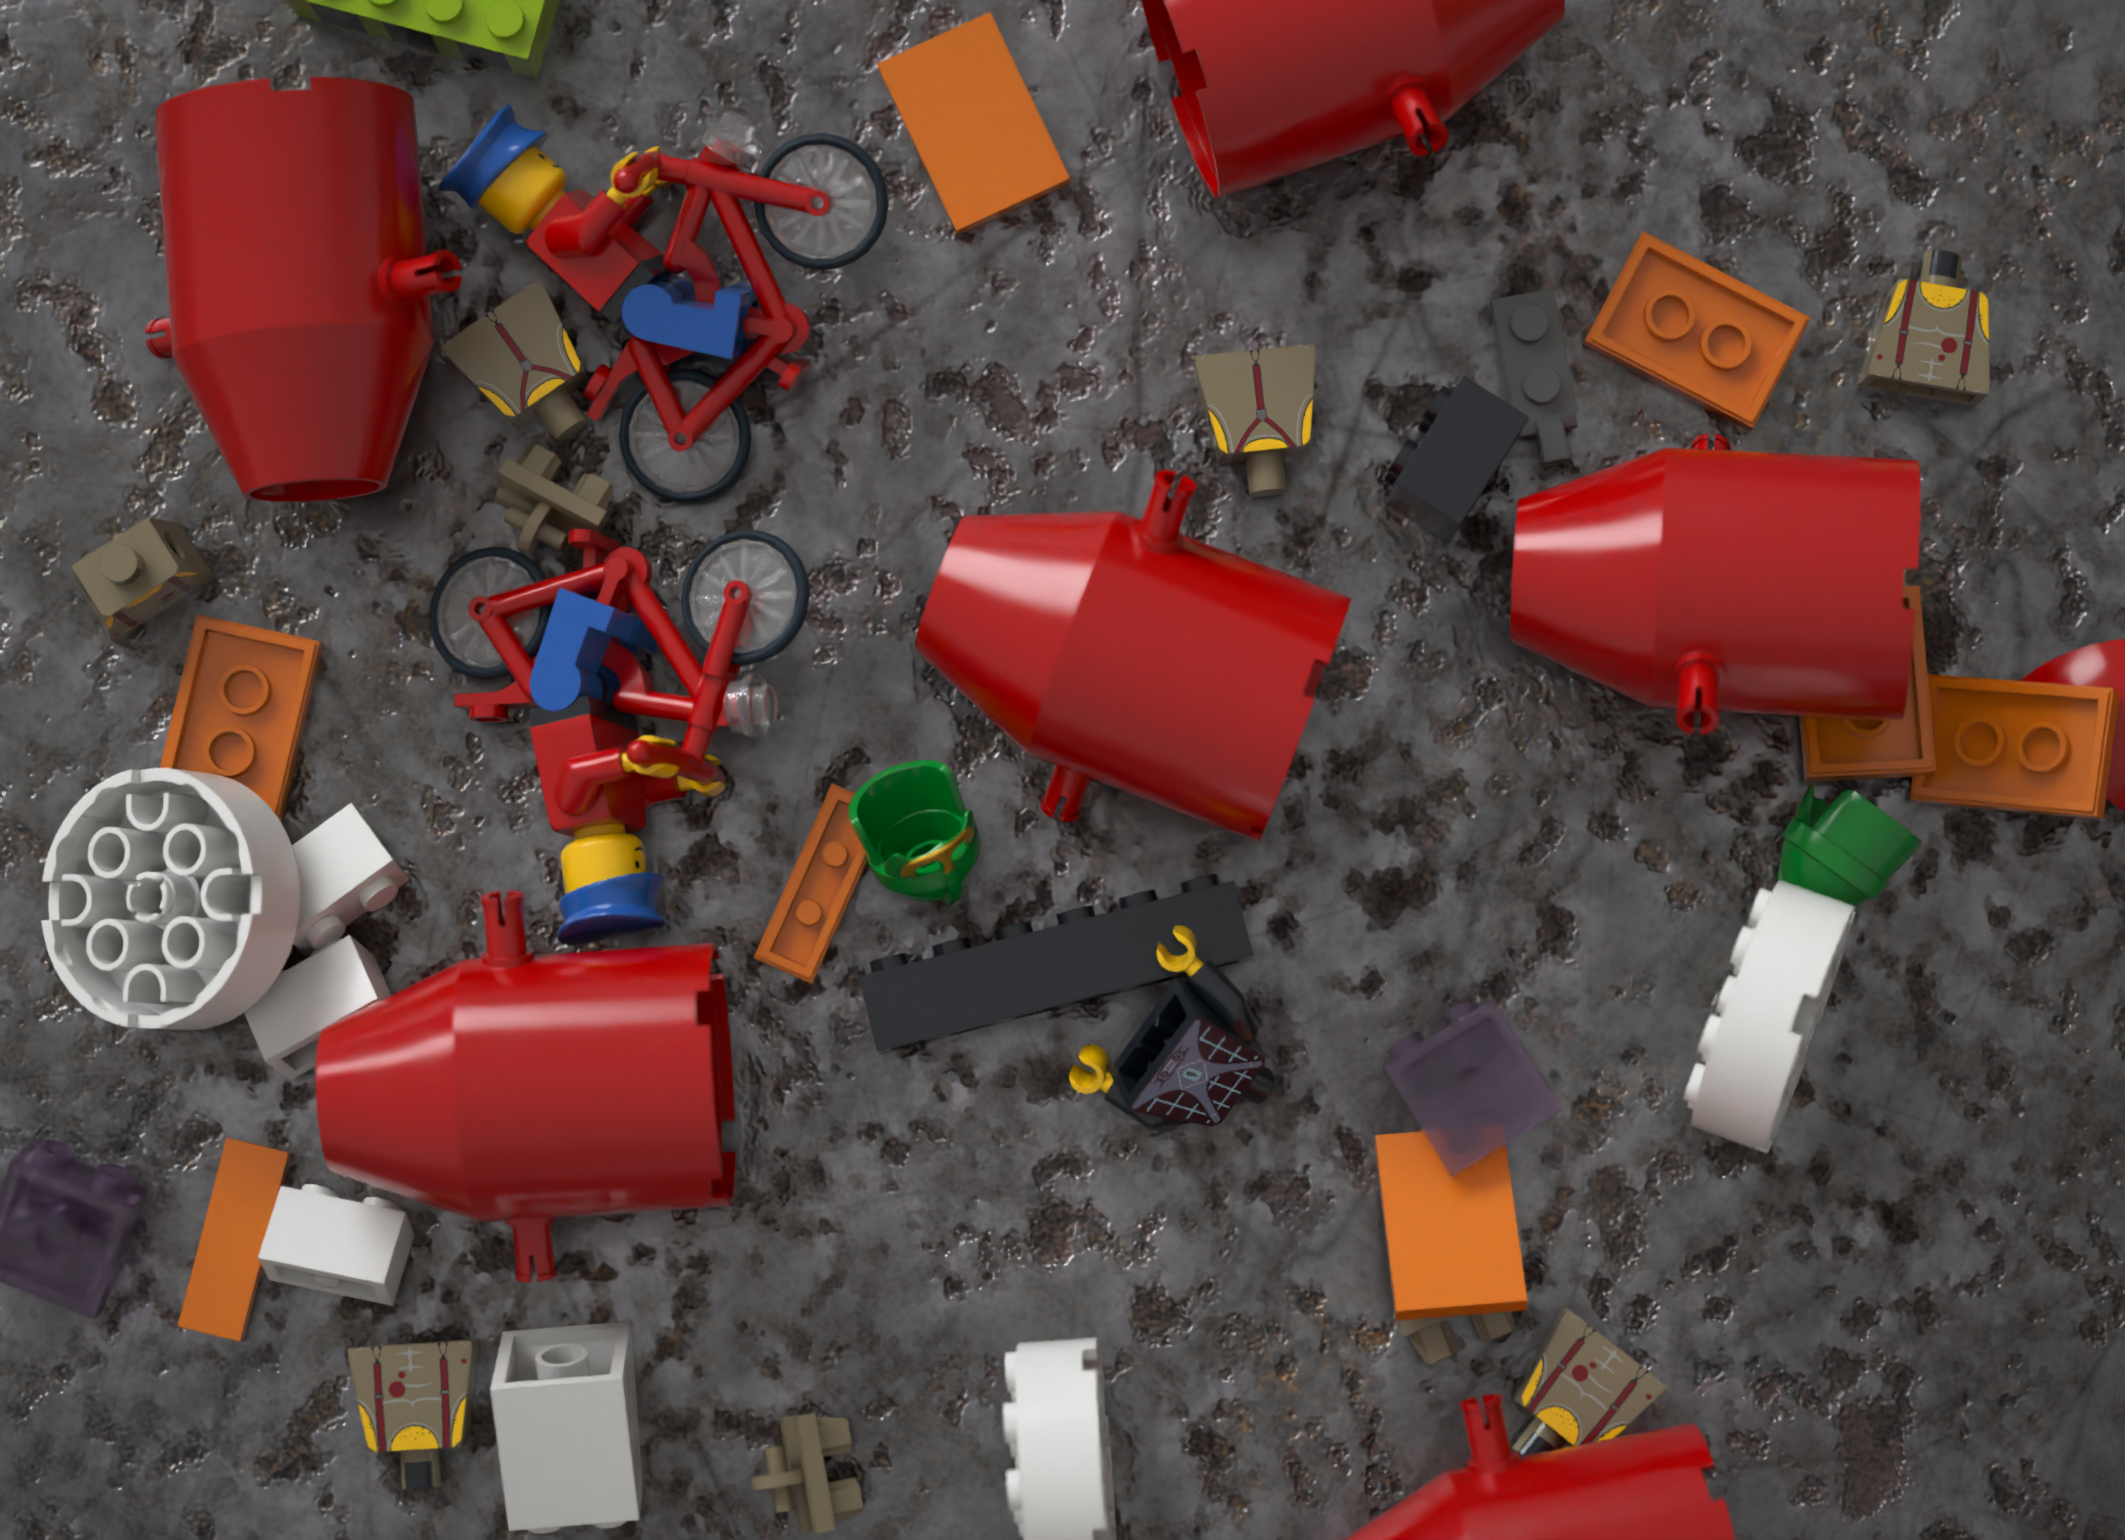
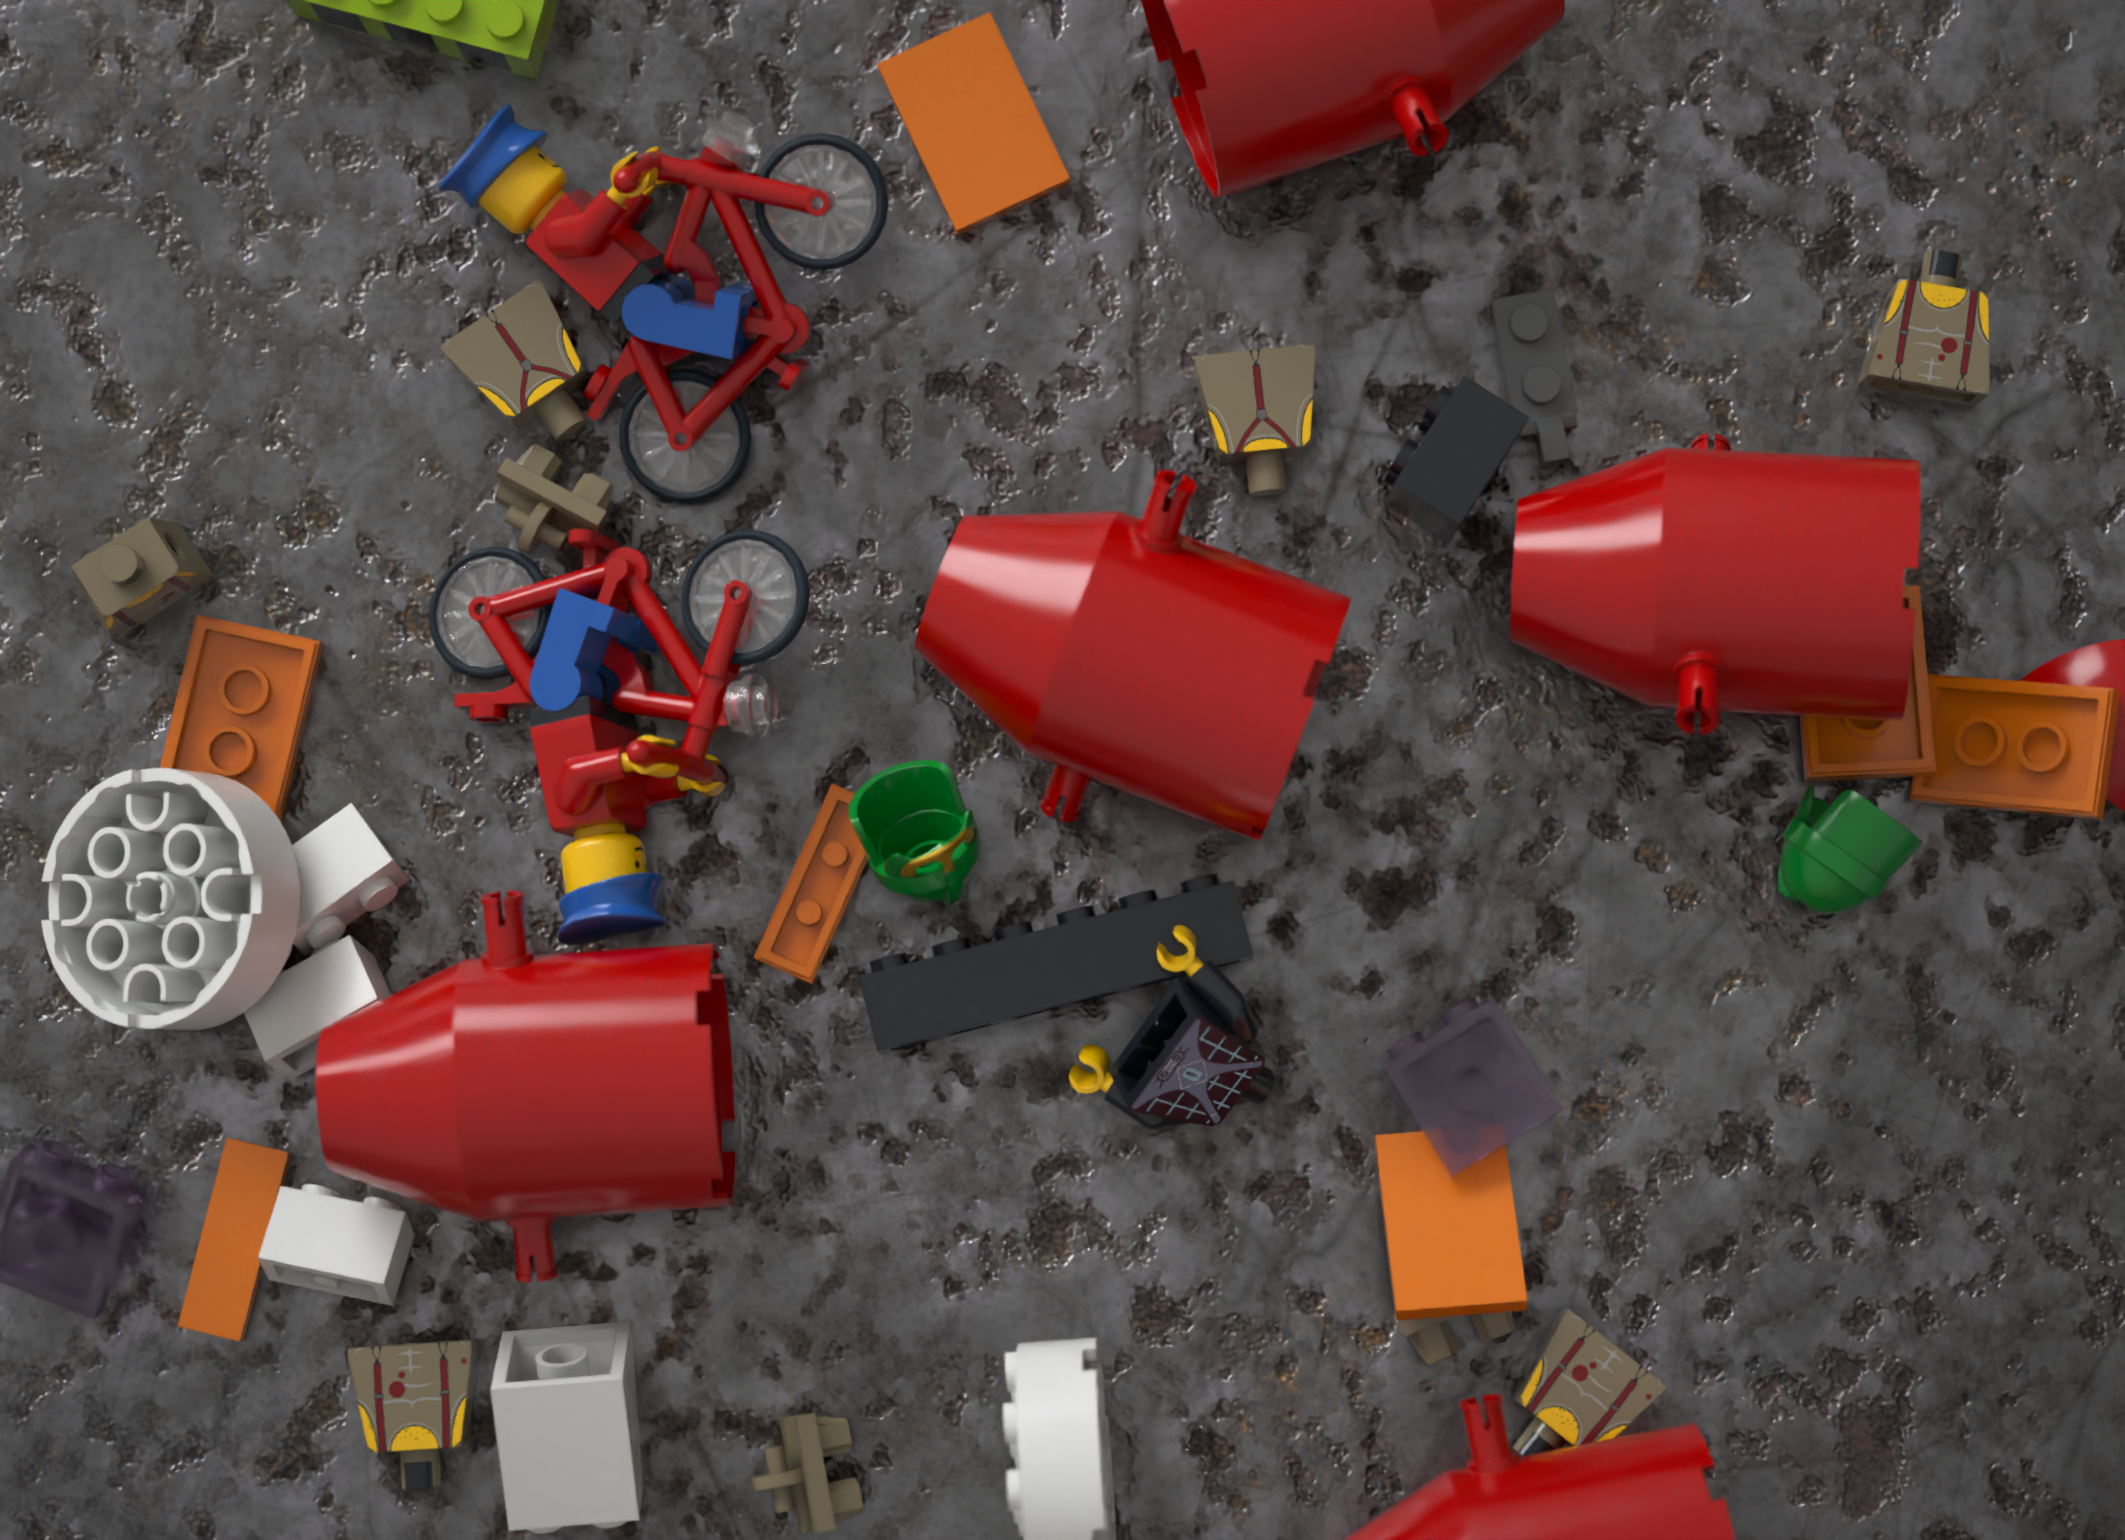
(298, 278): red piece -> none
(1696, 331): orange tile -> none
(1768, 1014): white brick -> none

